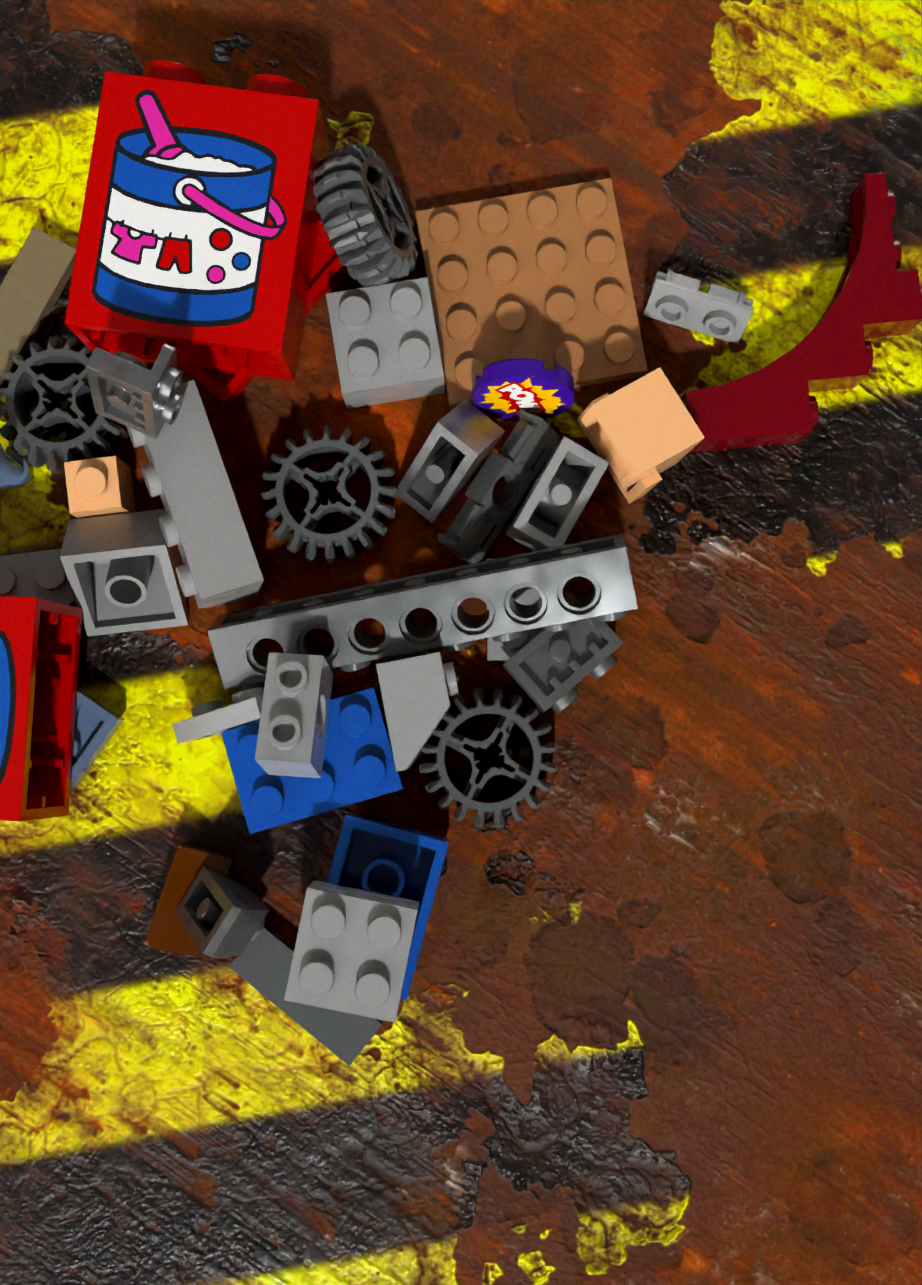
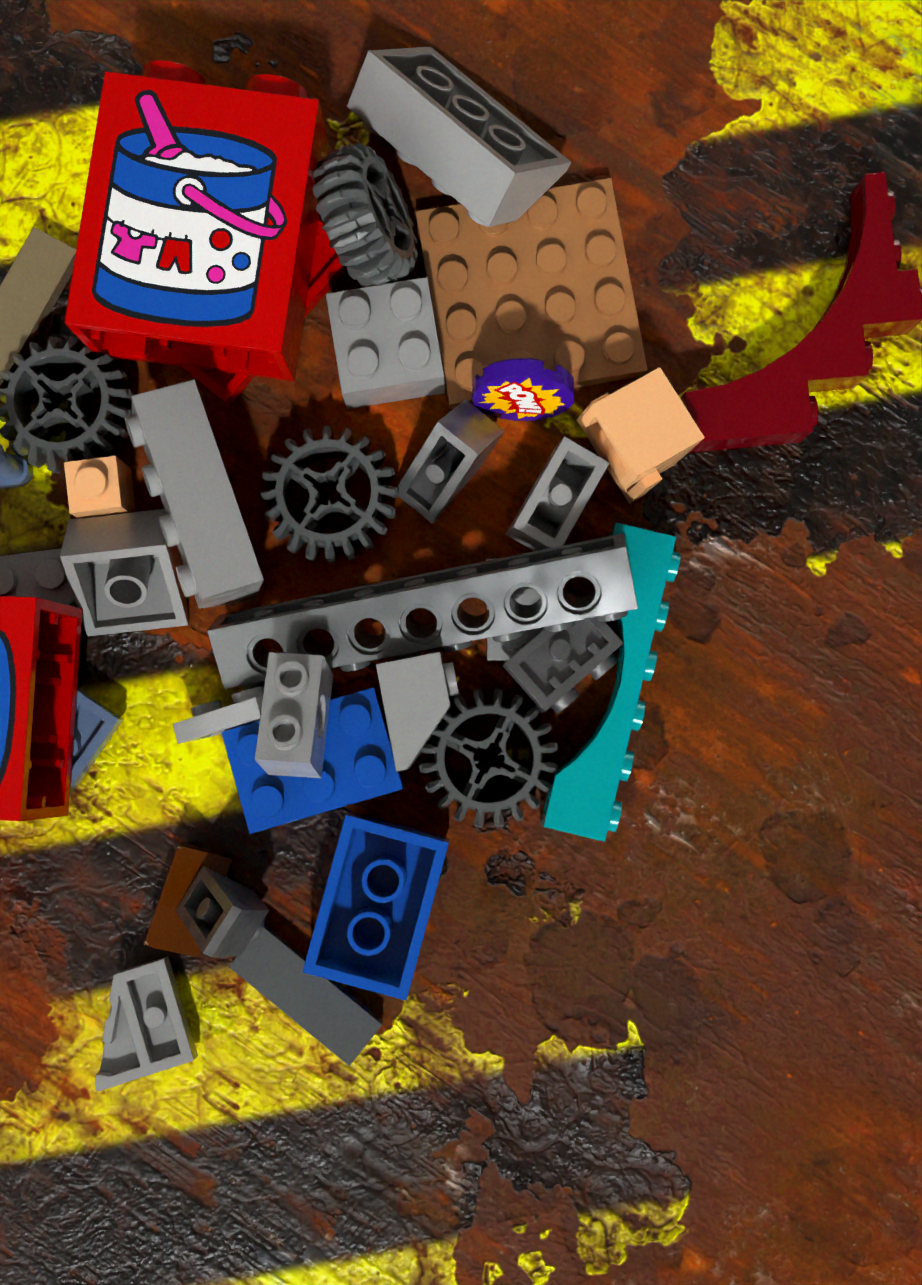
(131, 393): flat silver bracket -> none
(144, 1026): none -> light grey wing
(351, 951): light grey brick -> none
(455, 133): none -> light grey slope
(519, 463): dark grey piece -> none
(587, 784): none -> teal arch
(717, 313): light grey hinge -> none

